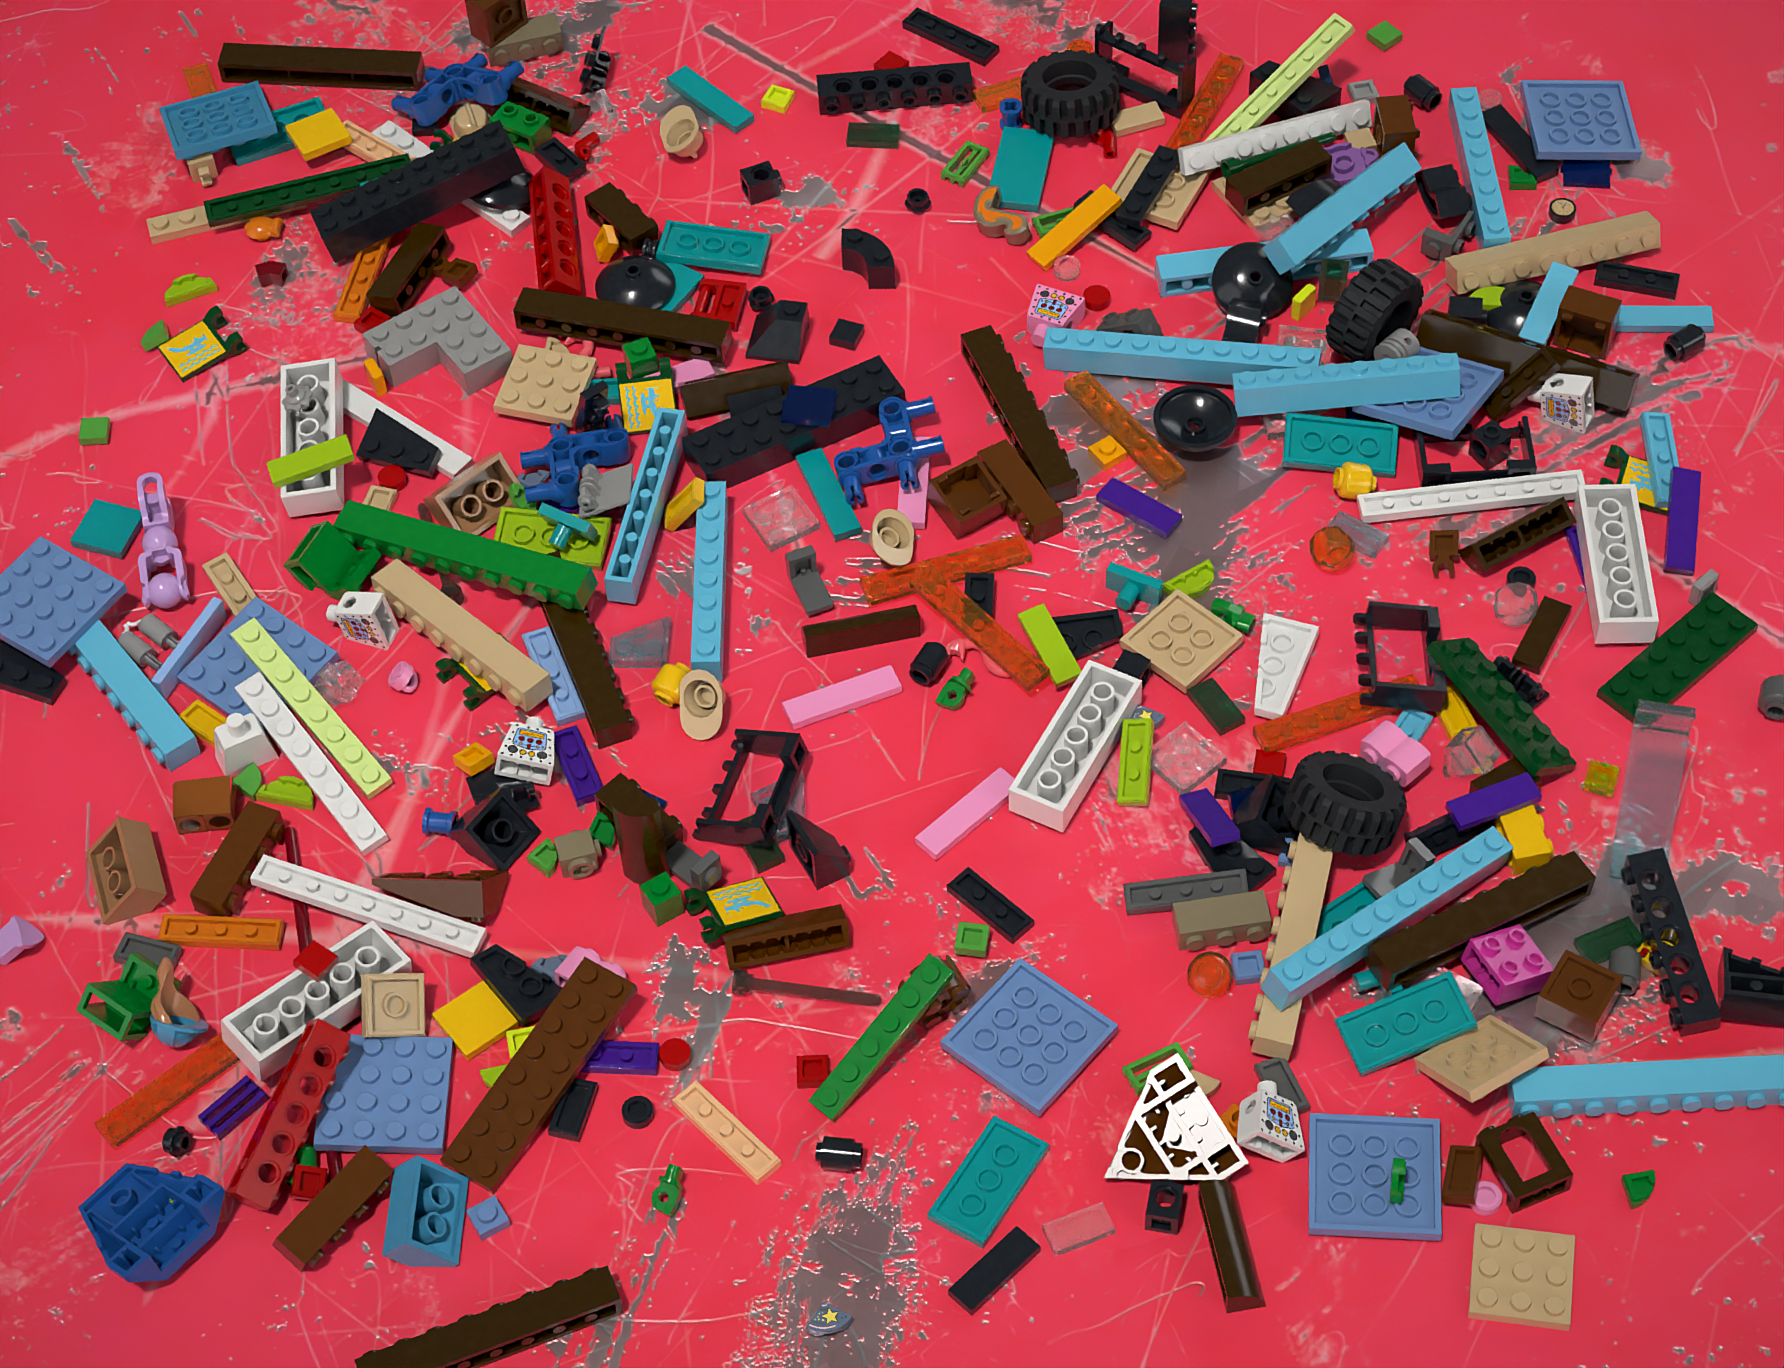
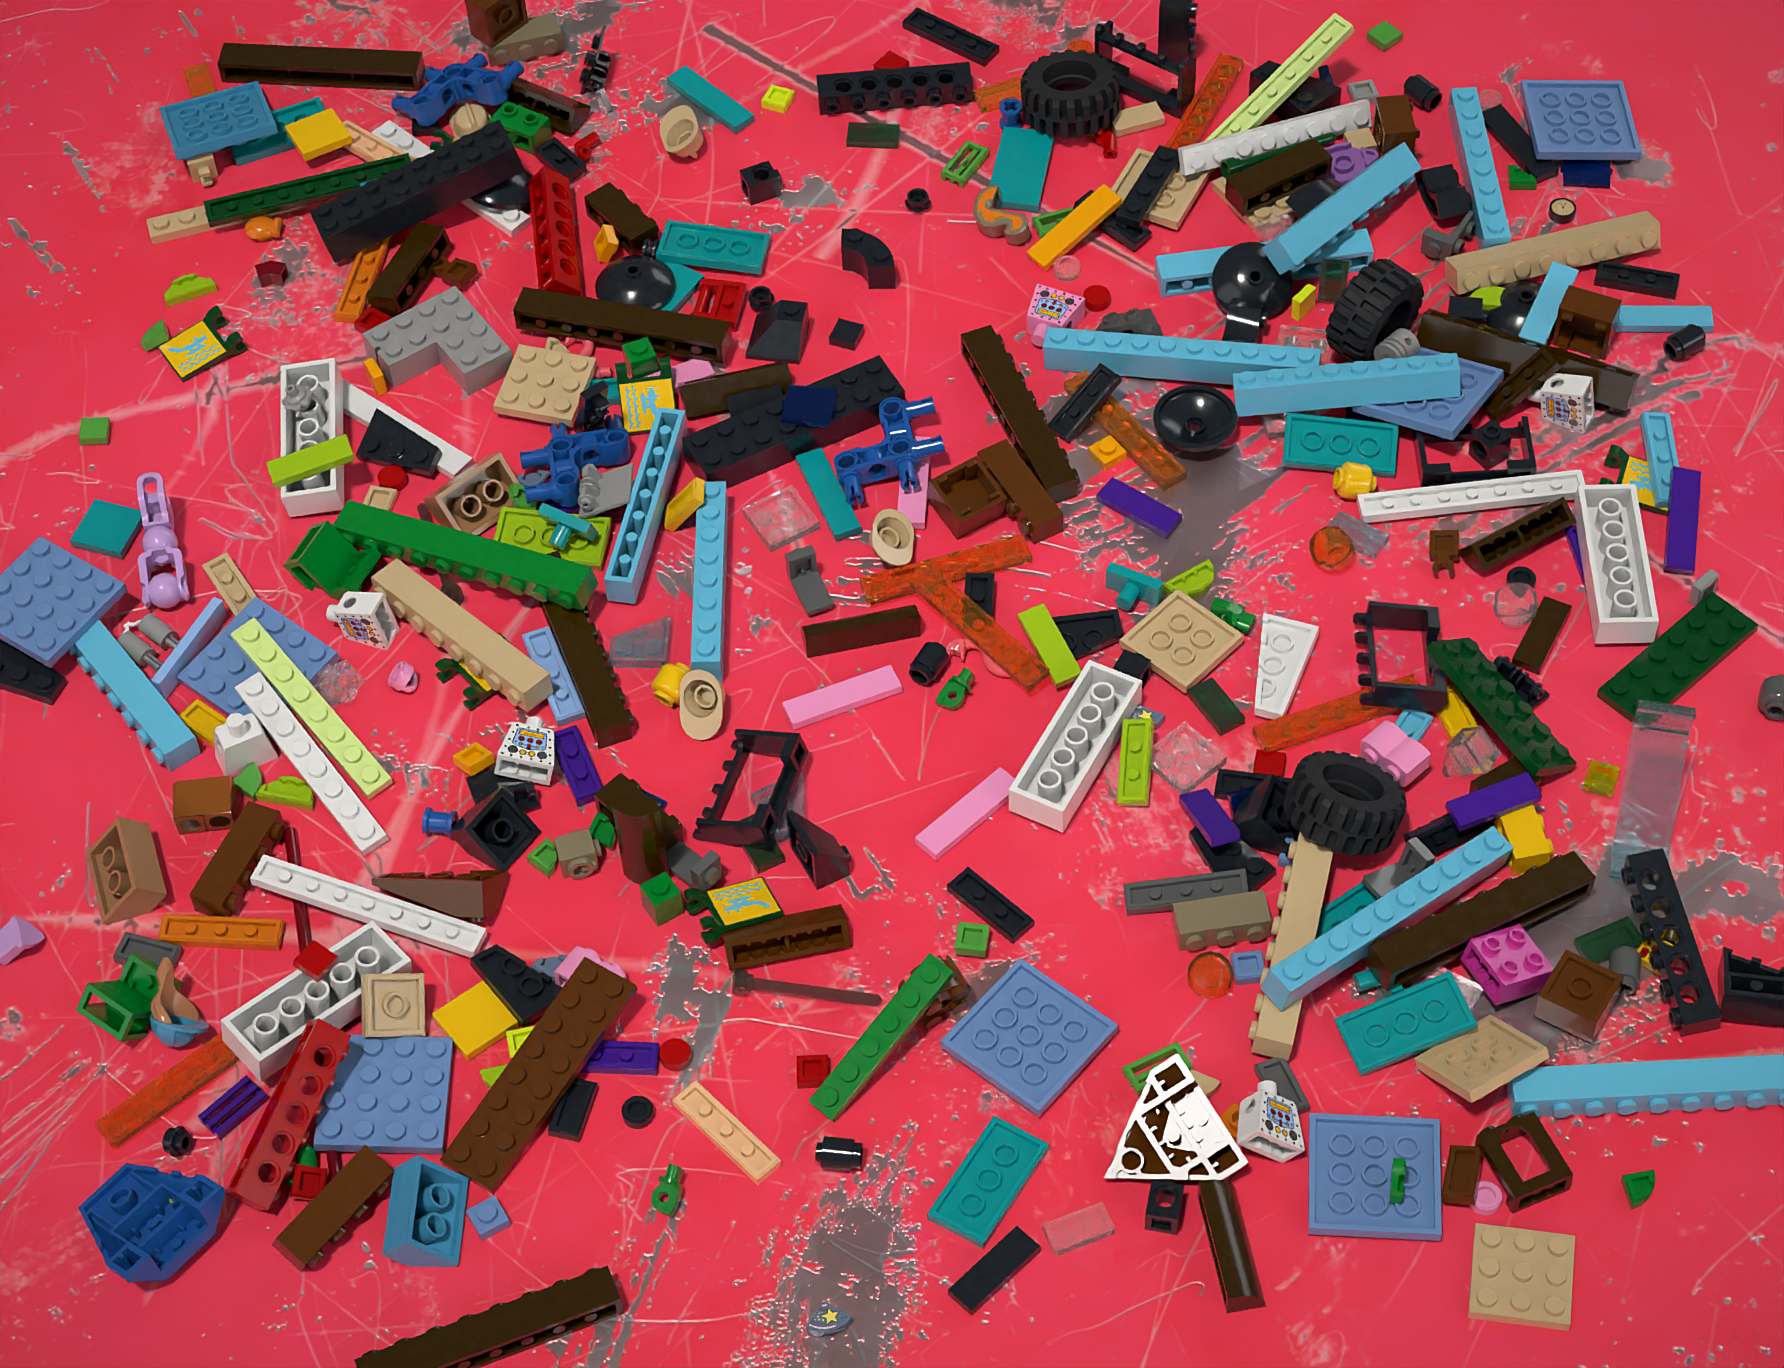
(1084, 402): none -> black tile

